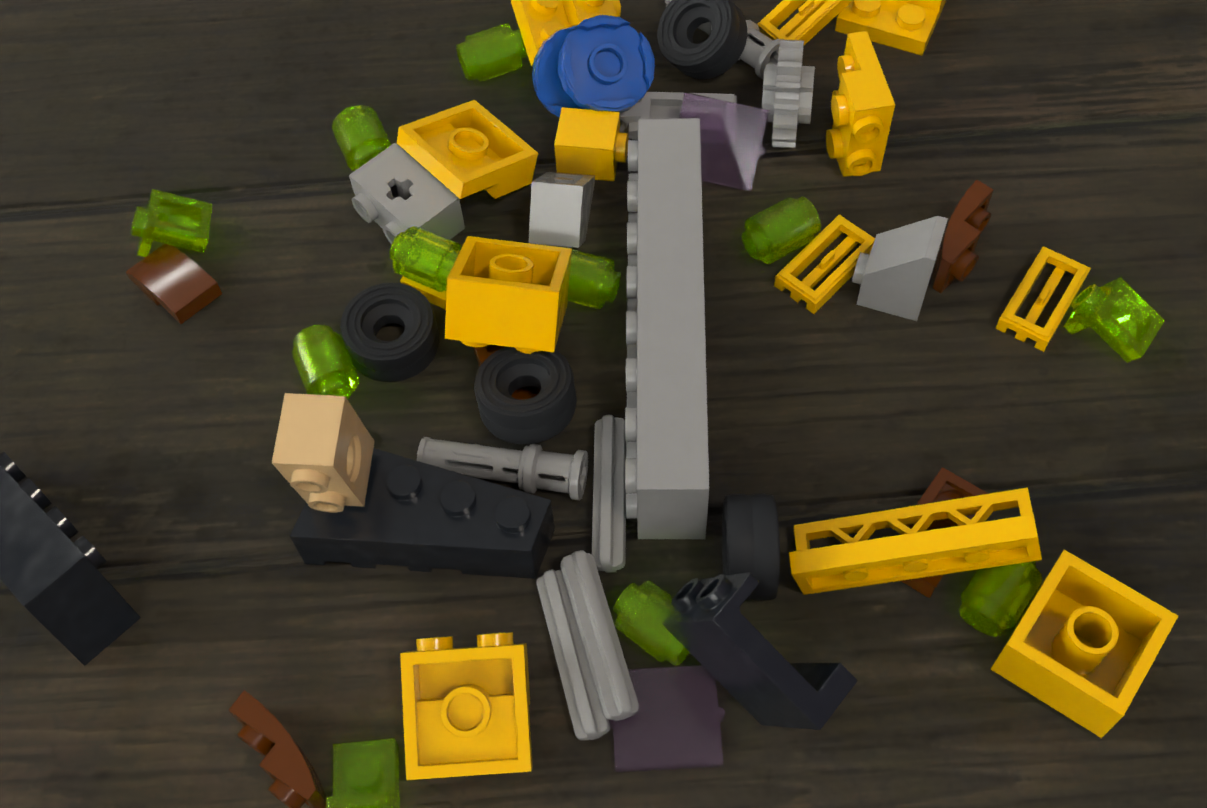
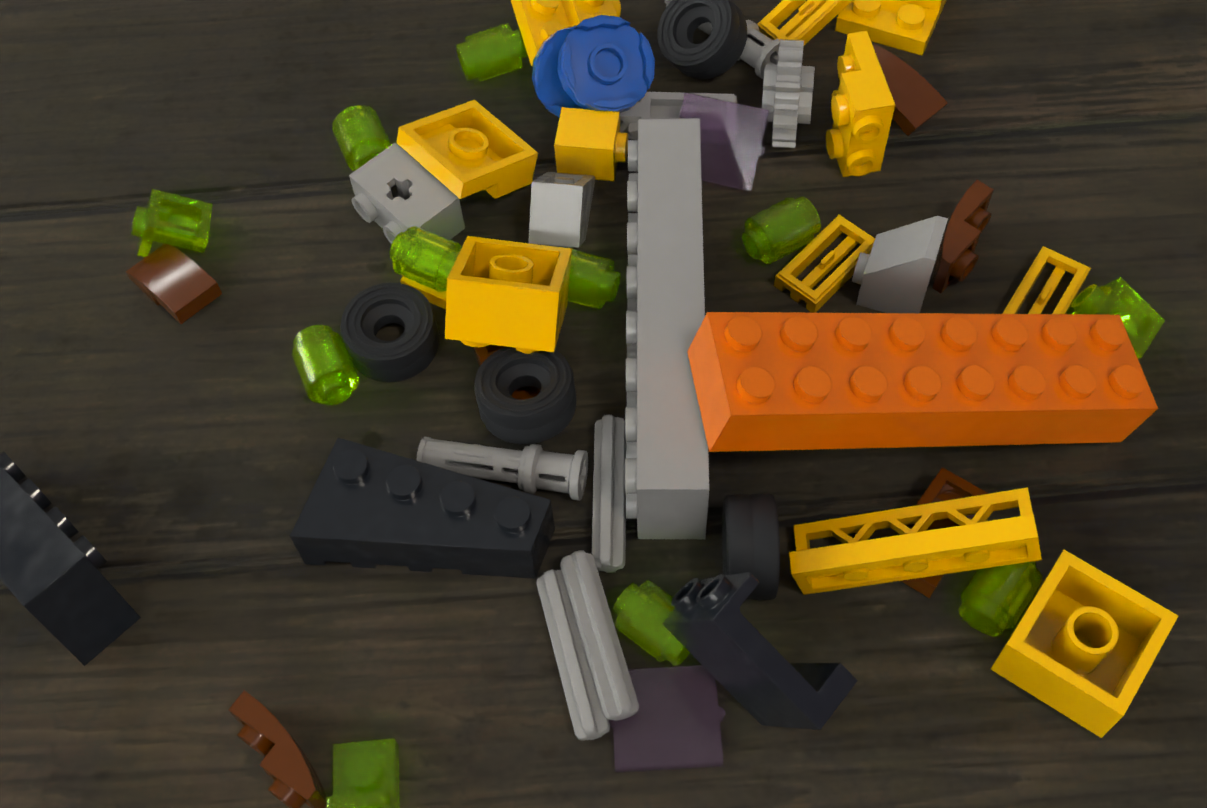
(323, 451): tan brick -> none
(466, 707): yellow plate -> none
(913, 95): none -> reddish brown slope
(915, 380): none -> orange brick

